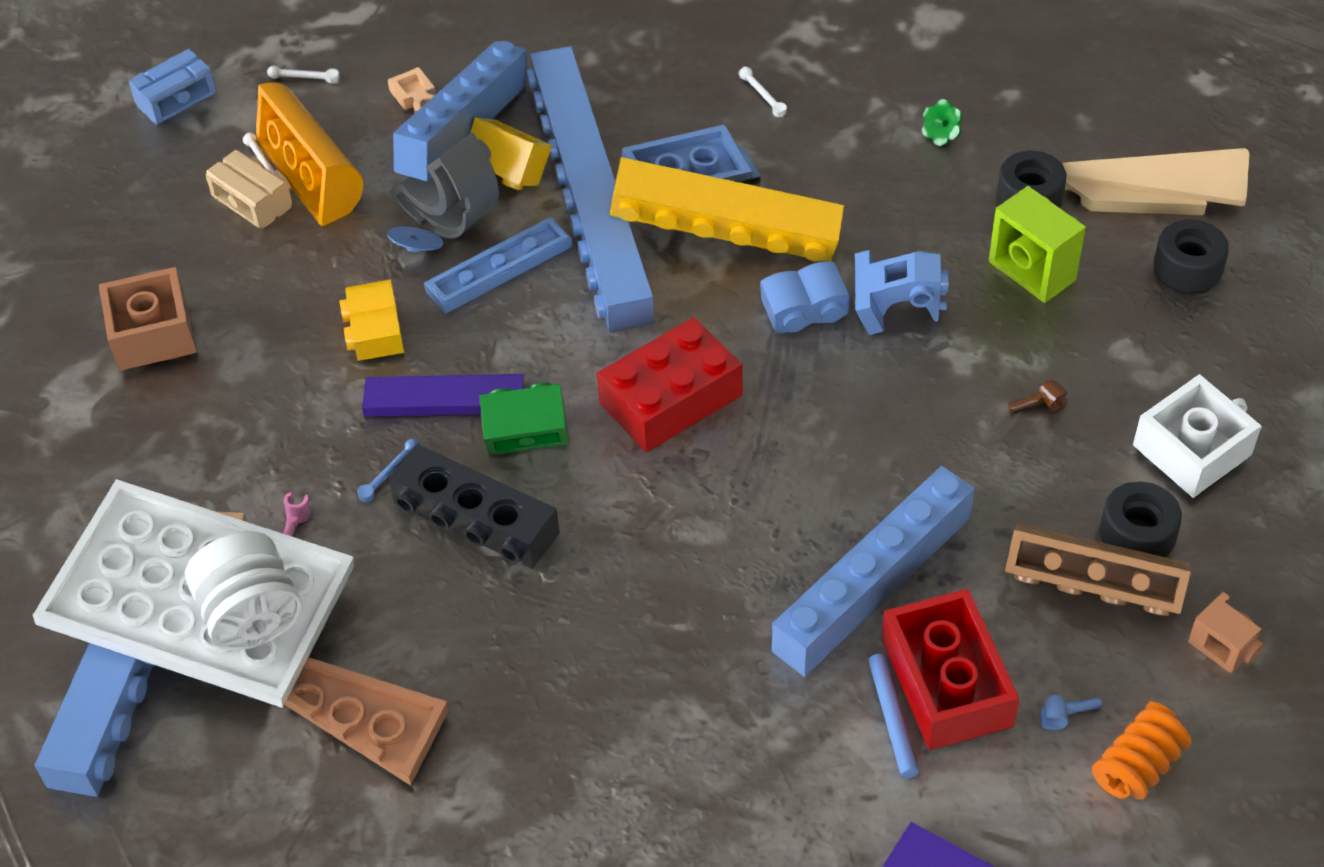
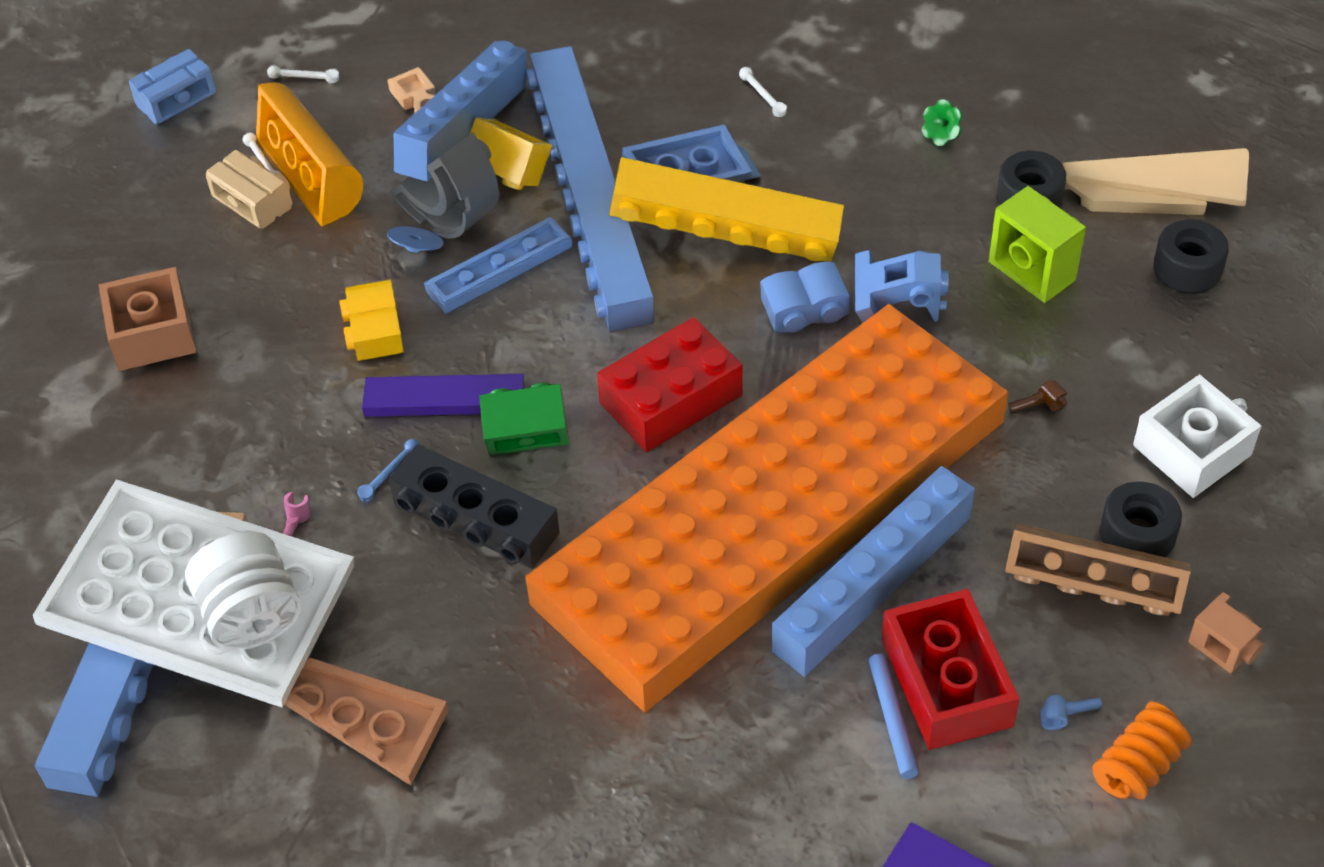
(763, 505): none -> orange brick

